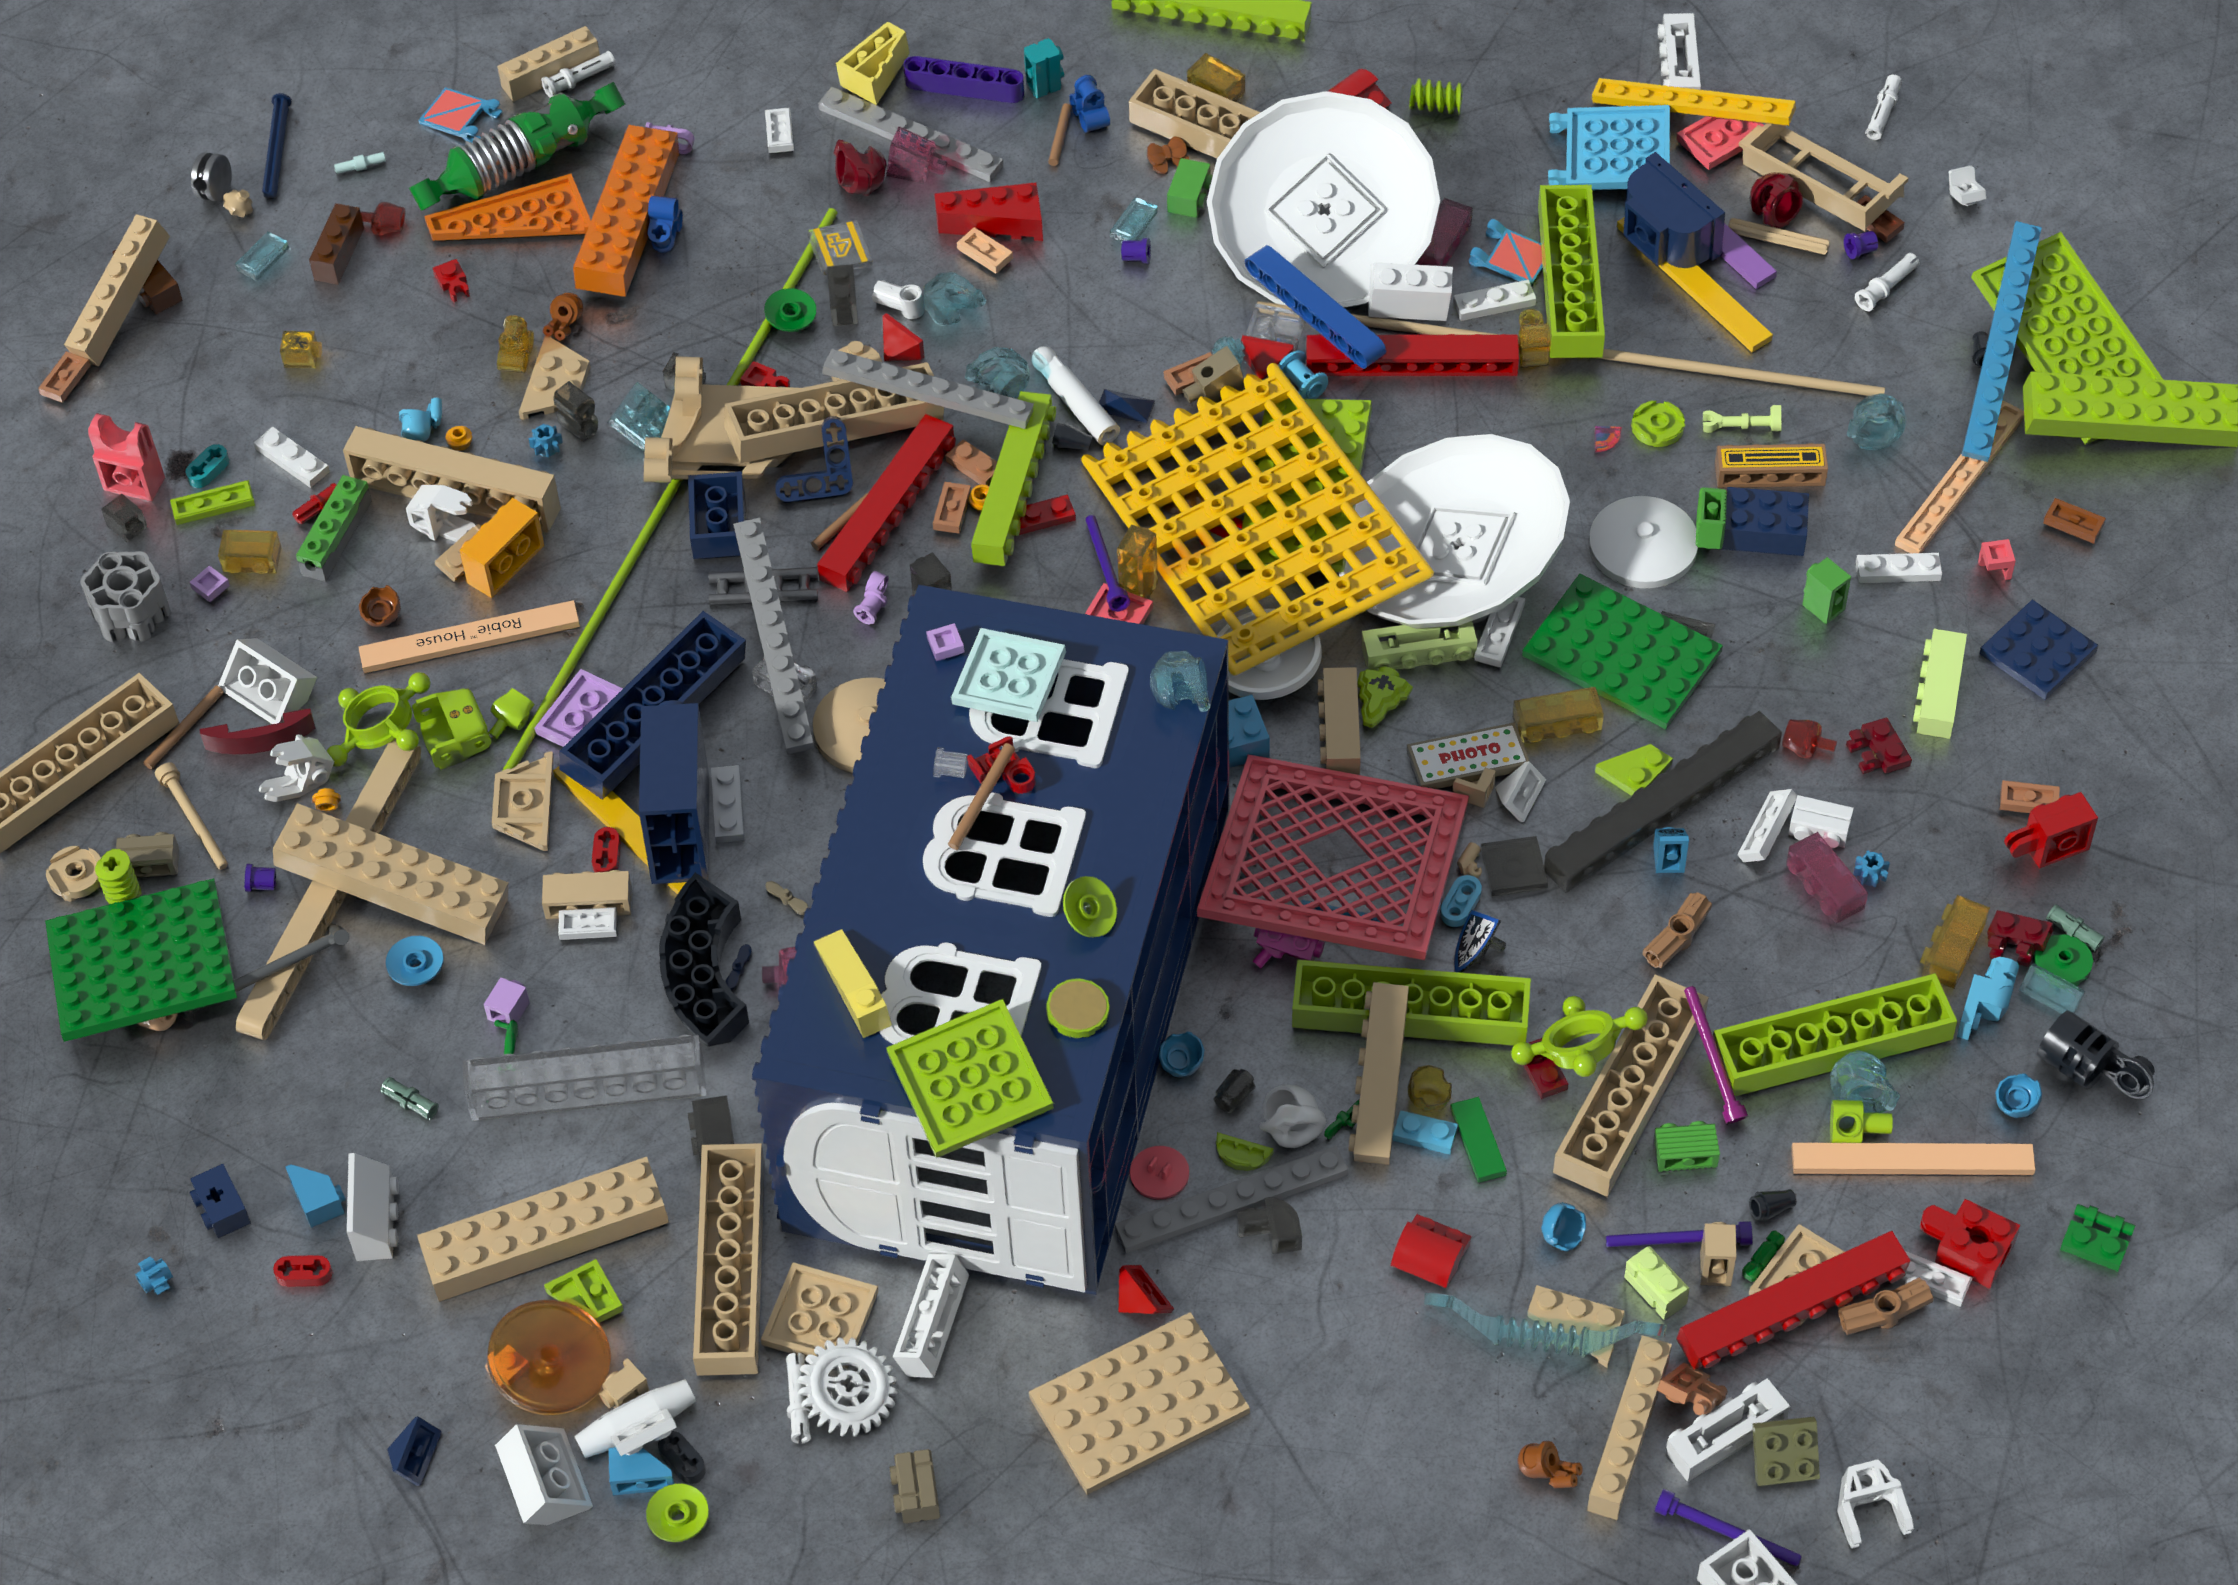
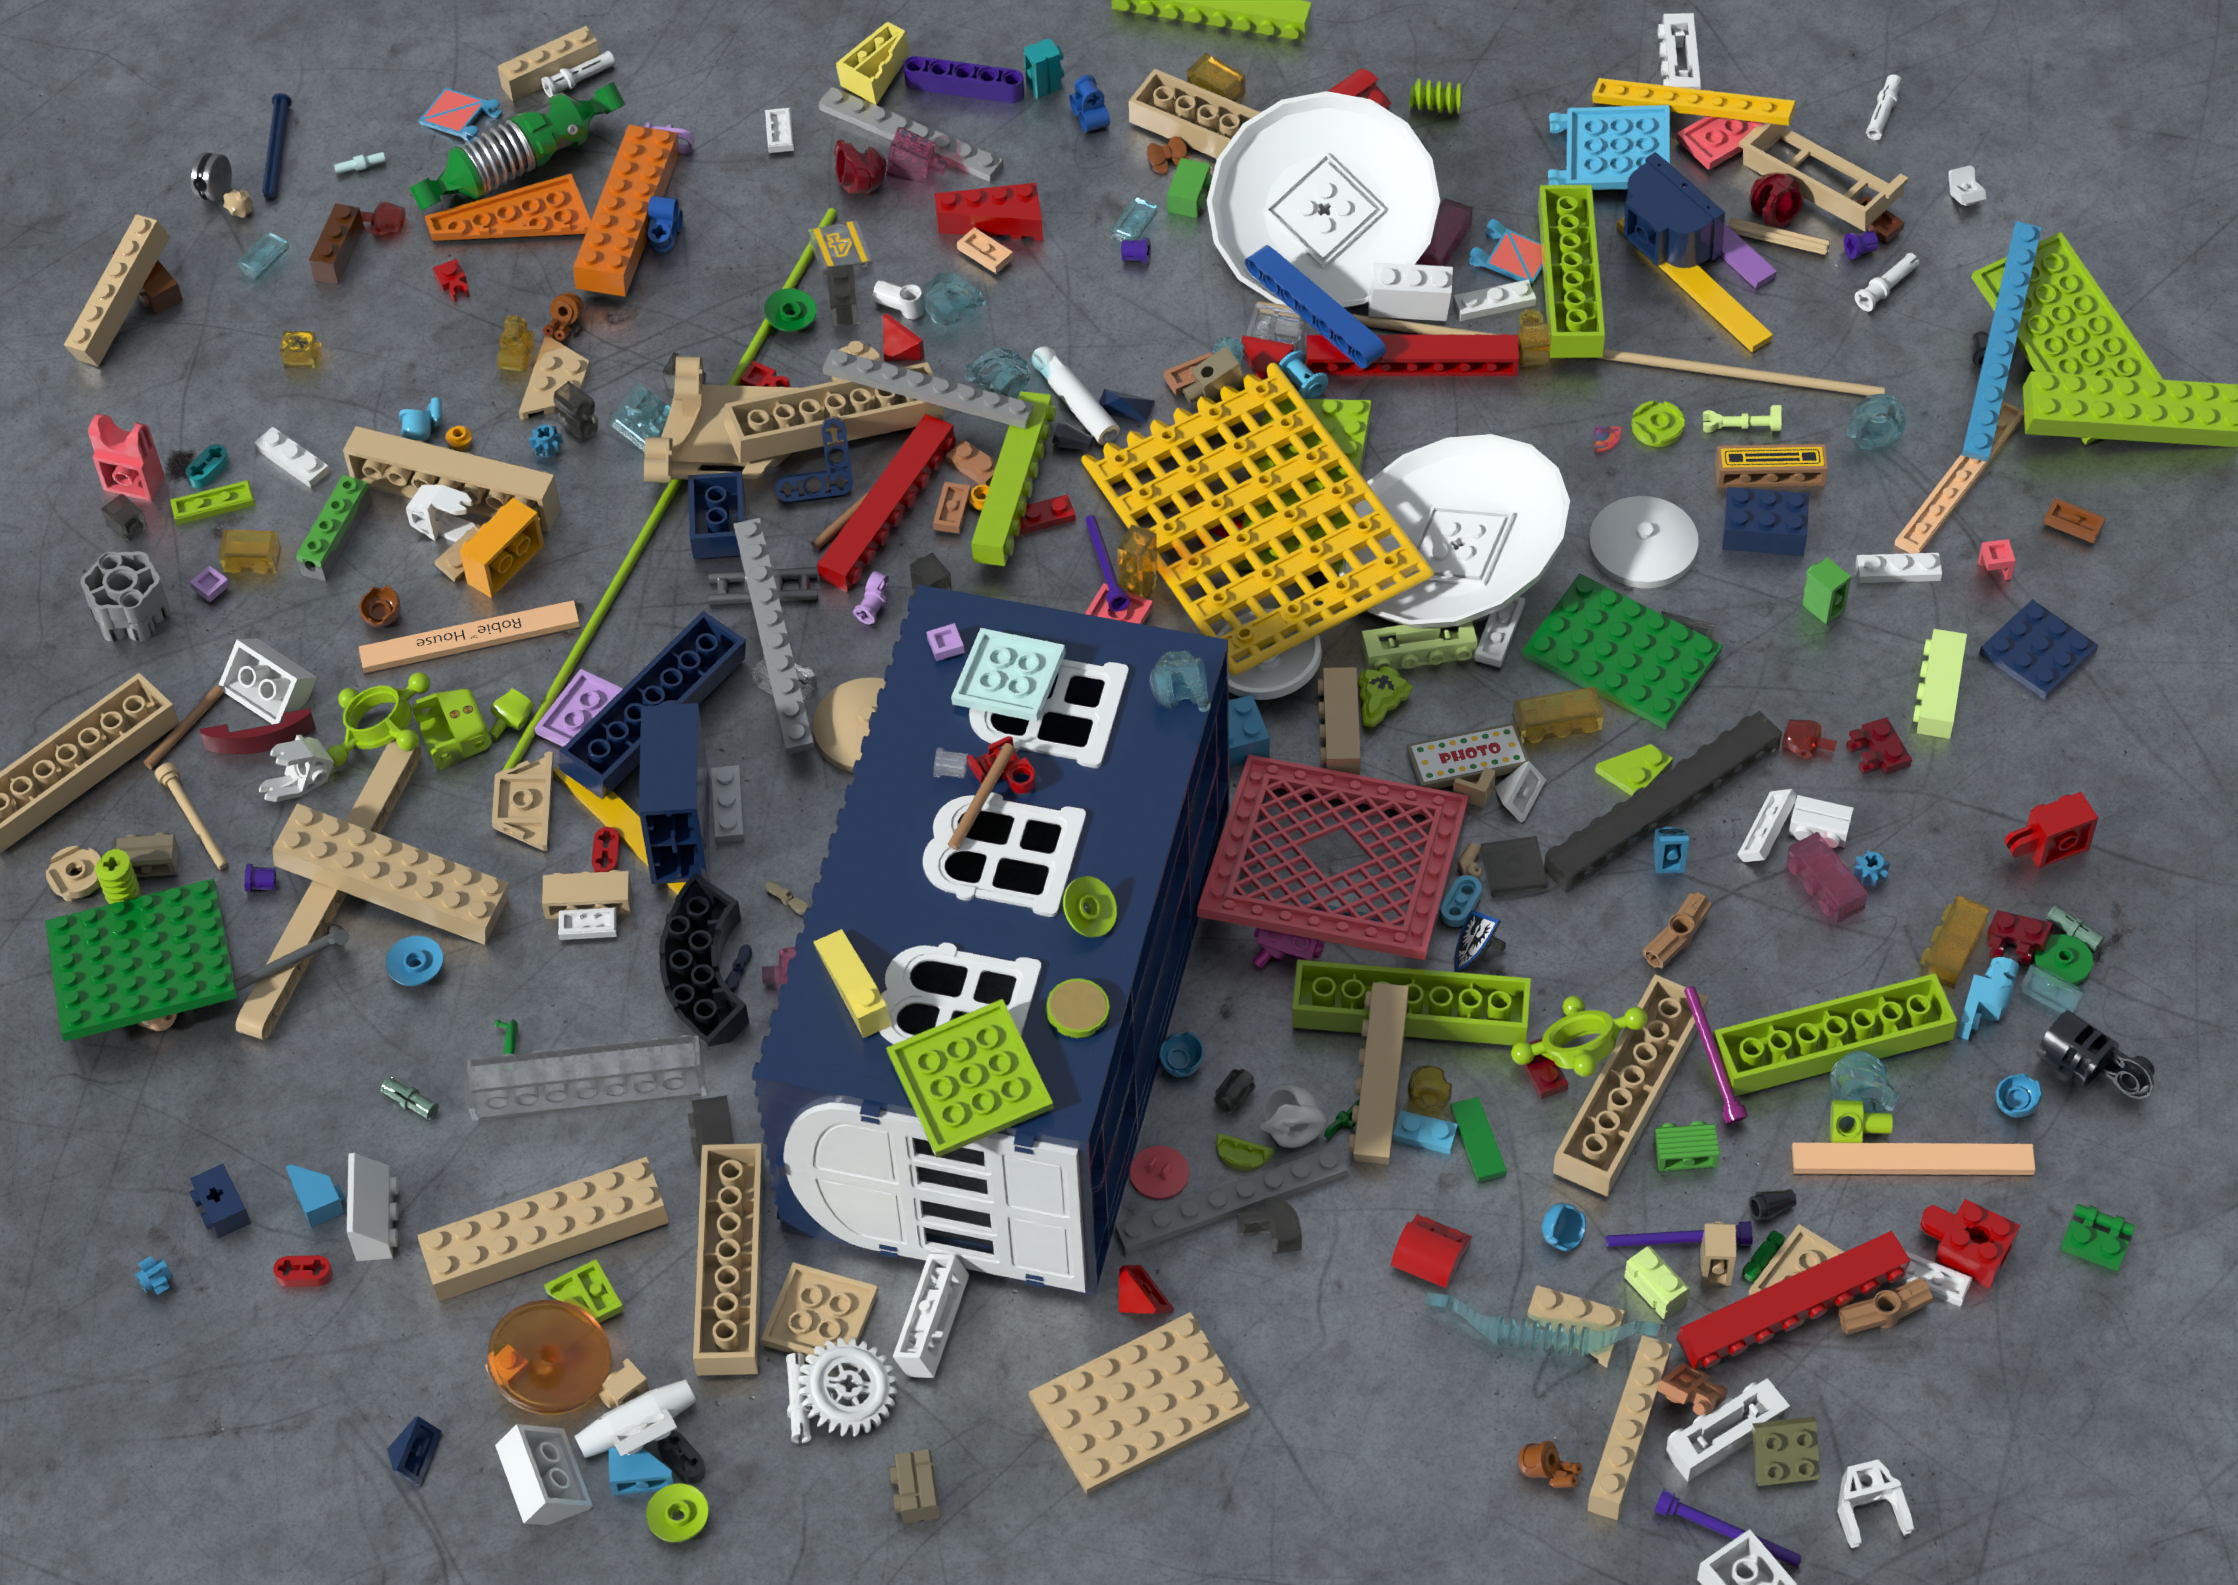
(64, 377): nougat plate -> none
(313, 506): red axle -> none
(326, 799): light orange plate -> none
(506, 1001): lavender brick -> none
(1060, 134): medium nougat bar -> none
(1711, 518): bright green brick -> none
(2026, 796): nougat plate -> none

